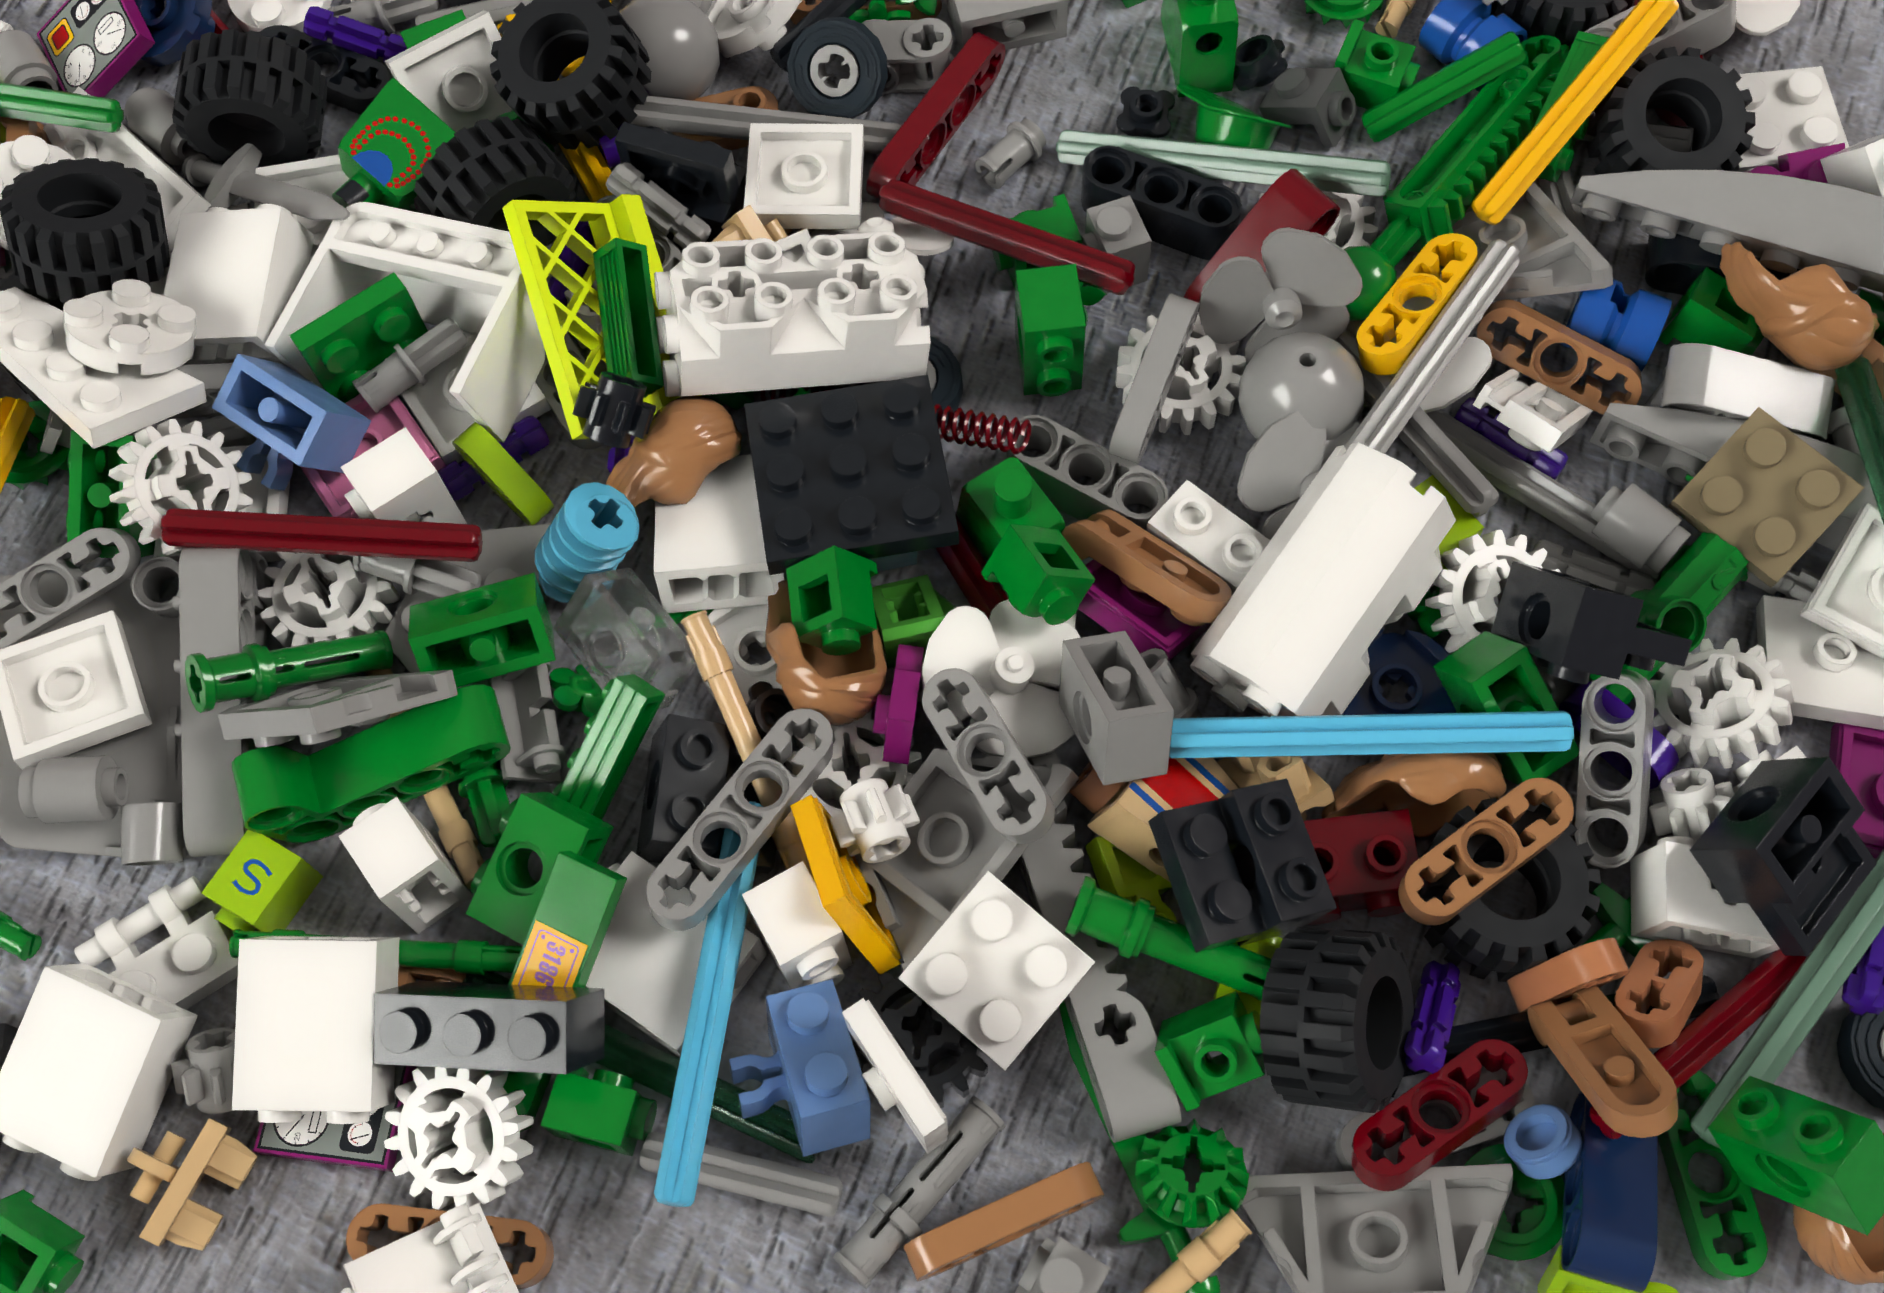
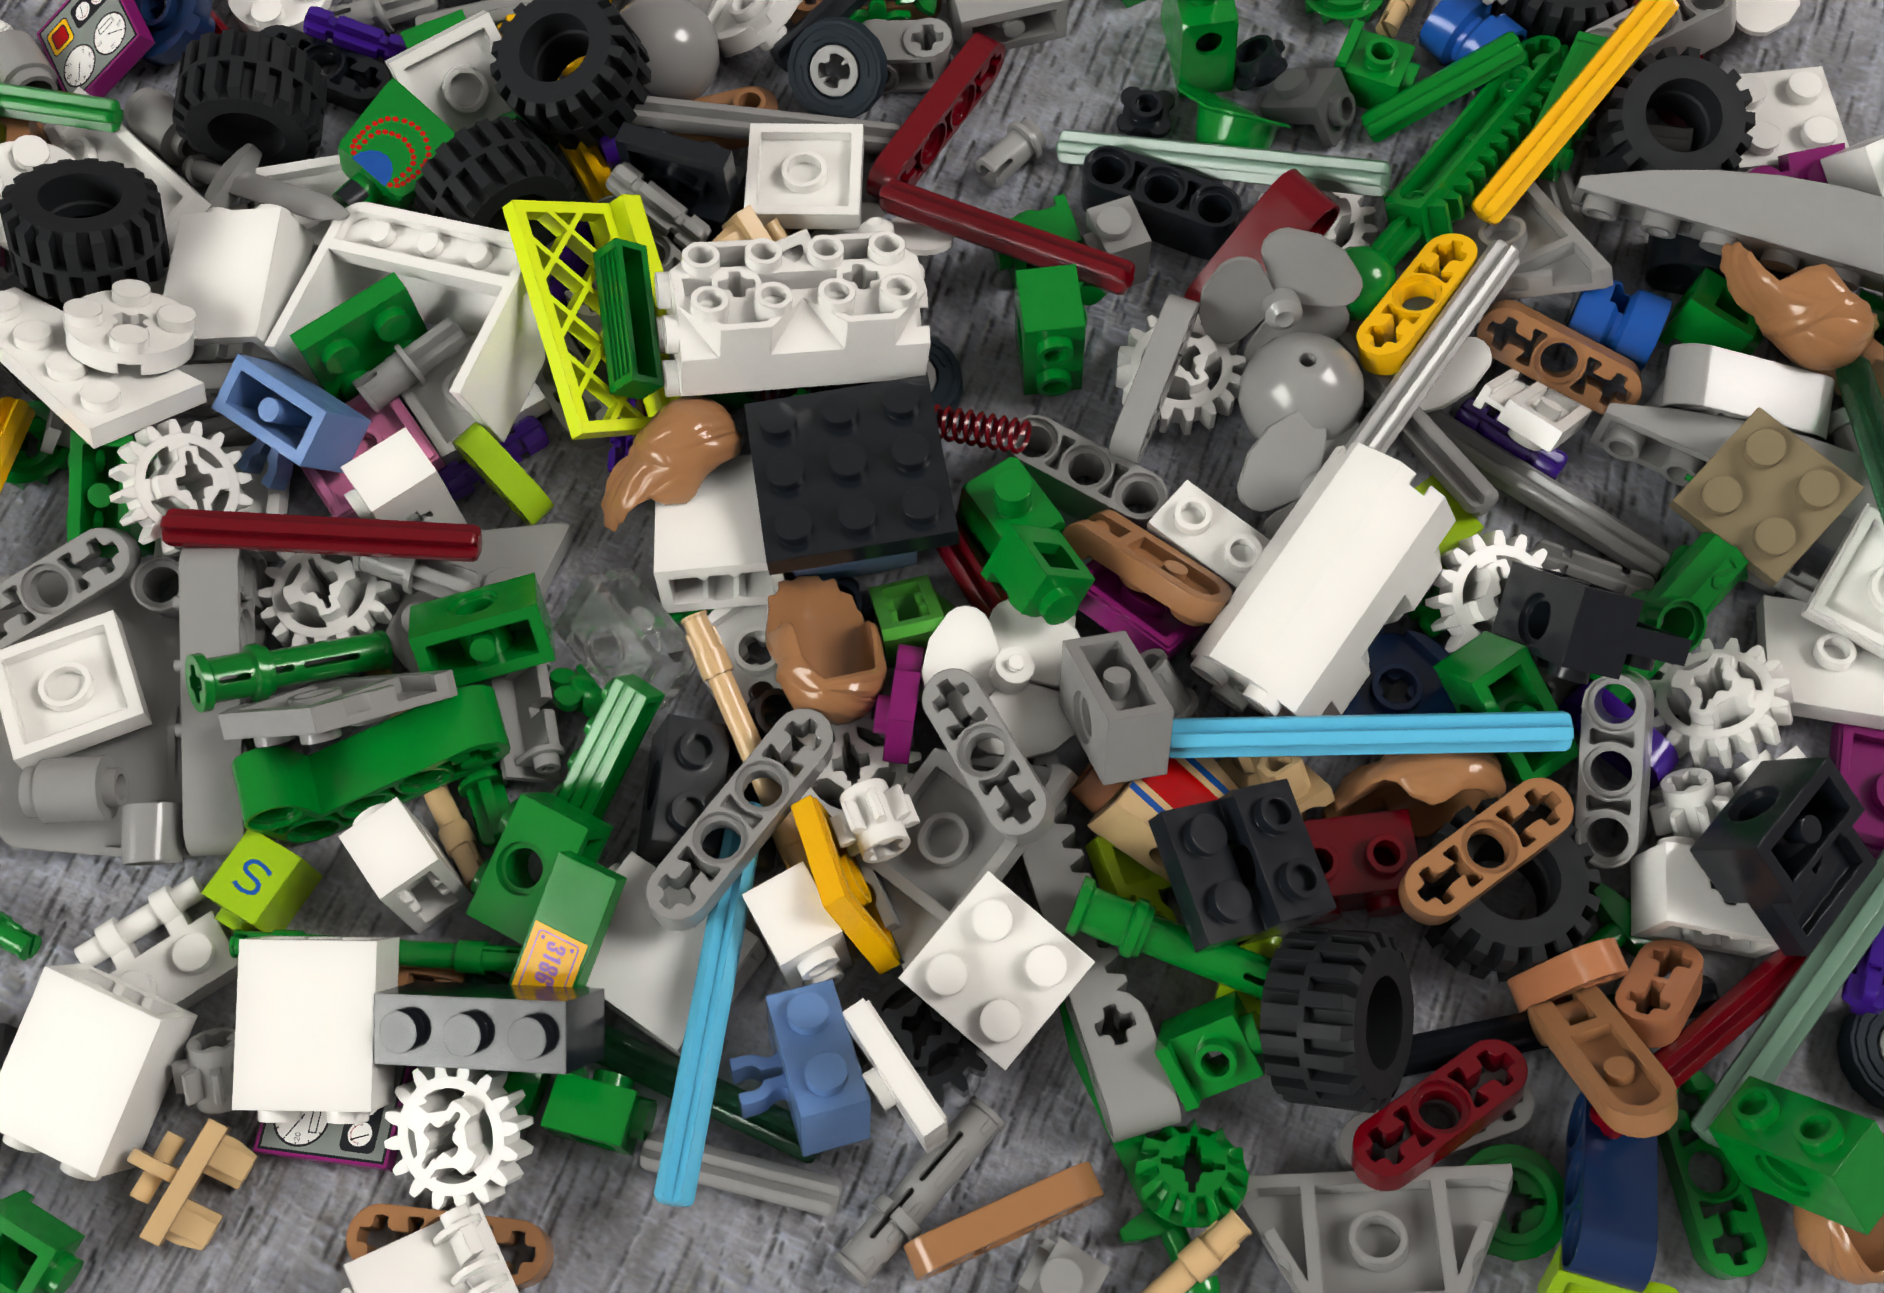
(585, 538): medium azure piece -> none
(614, 410): black gear -> none
(832, 600): green brick -> none
(1432, 1017): dark purple axle -> none
(1543, 1141): medium blue tile -> none
(1639, 527): light grey brick -> none

